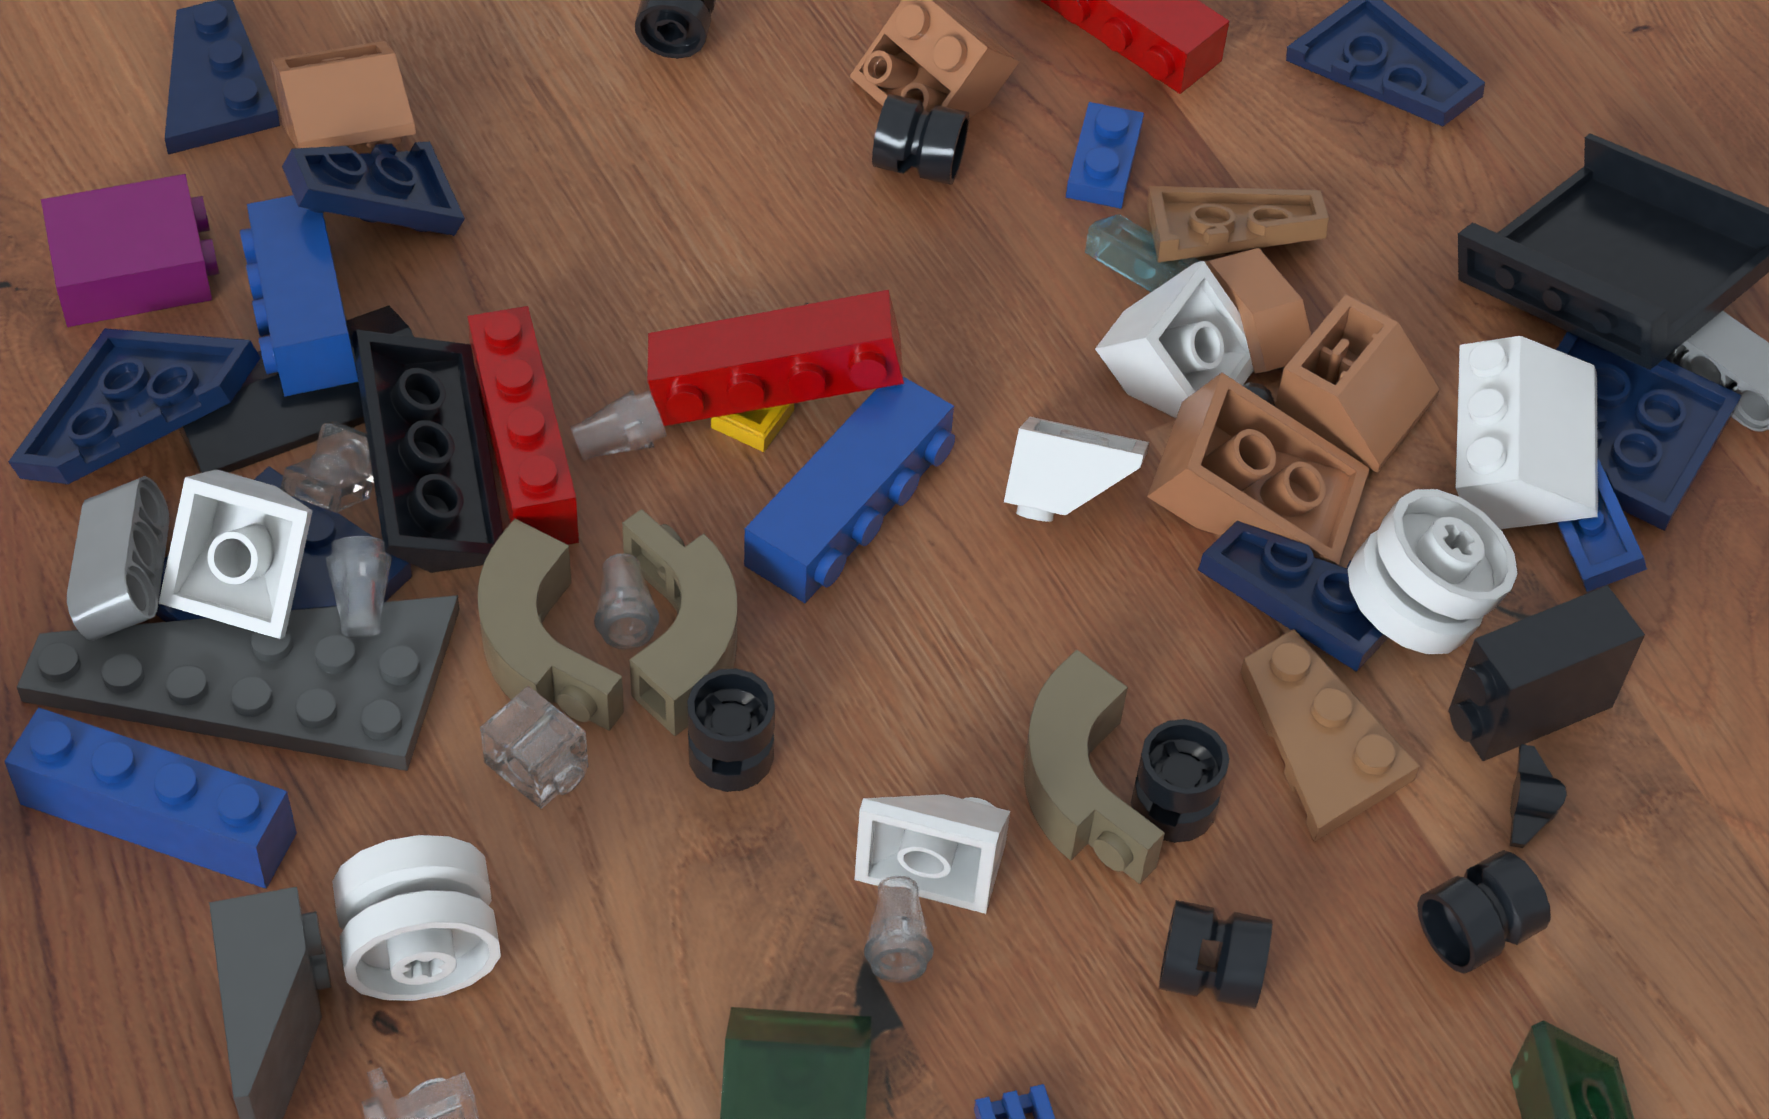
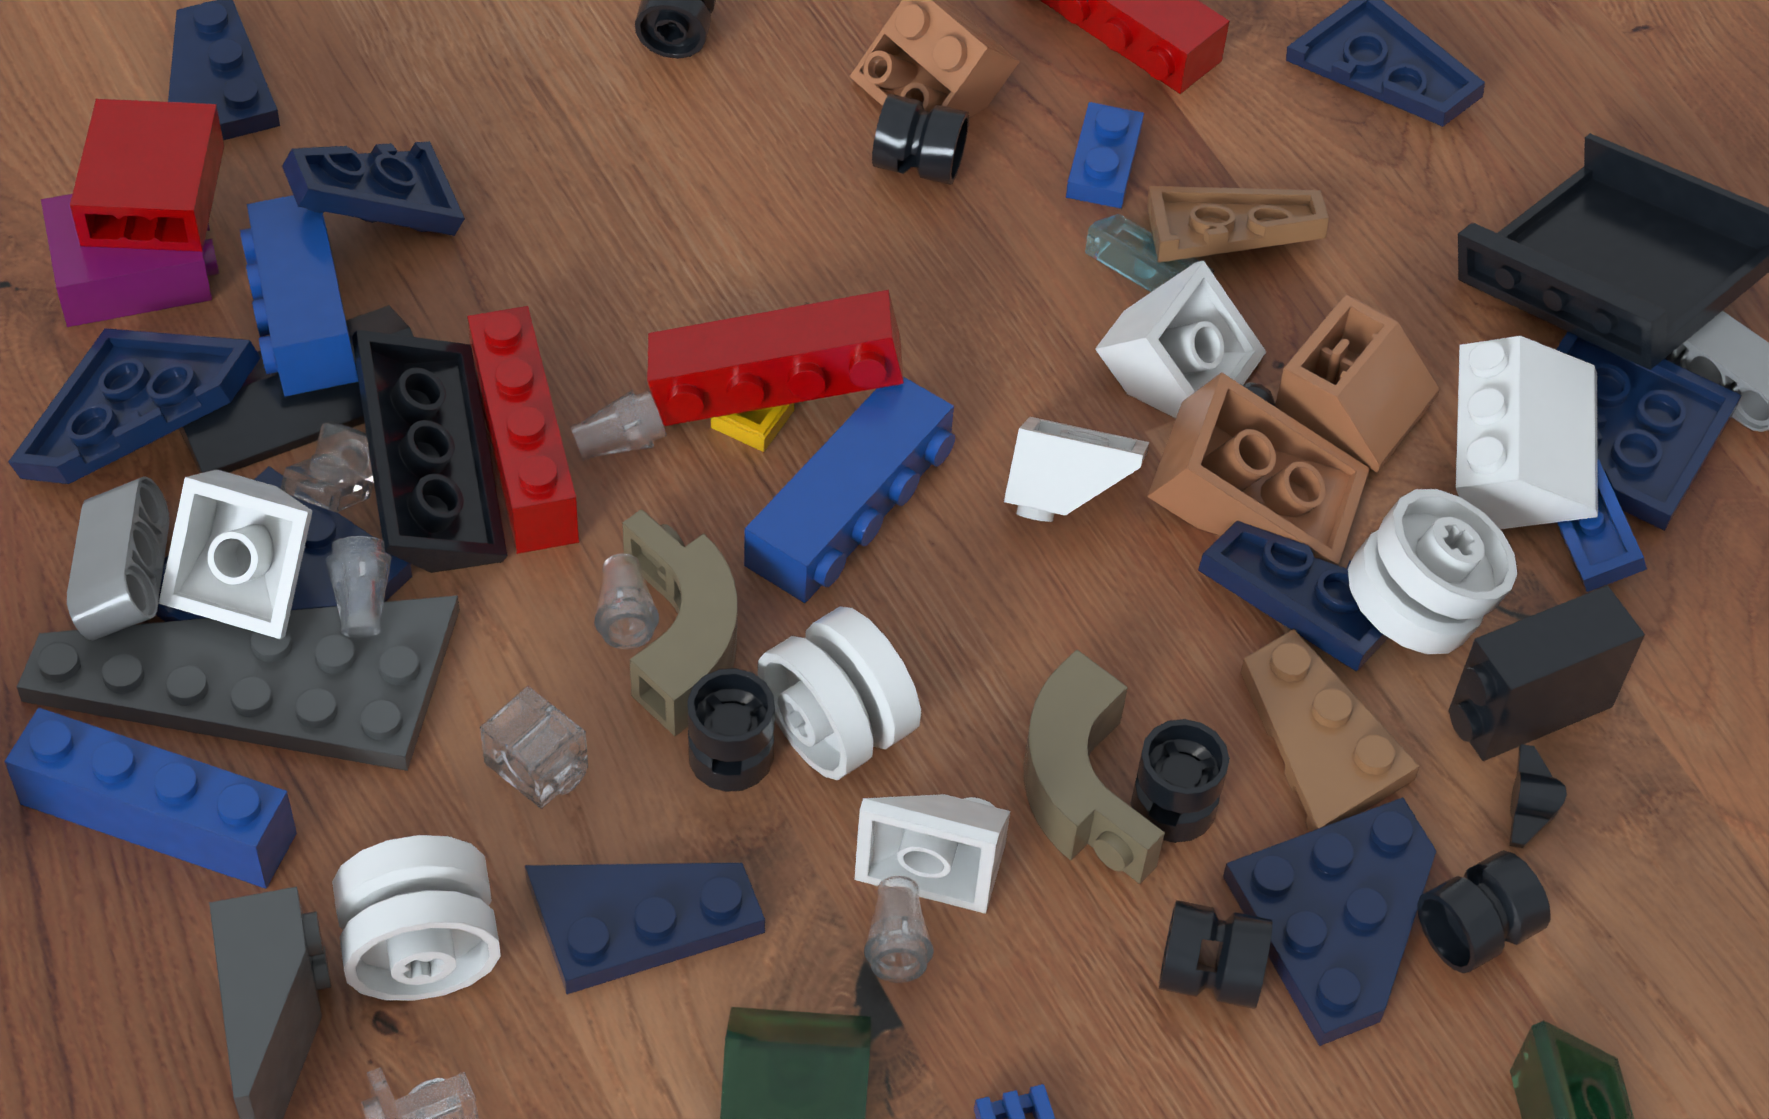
(147, 175): none -> red brick
(343, 97): nougat slope -> none
(515, 593): dark tan arch -> none
(639, 916): none -> dark blue wing
(840, 692): none -> white wheel
(1268, 307): nougat slope -> none
(1339, 912): none -> dark blue plate

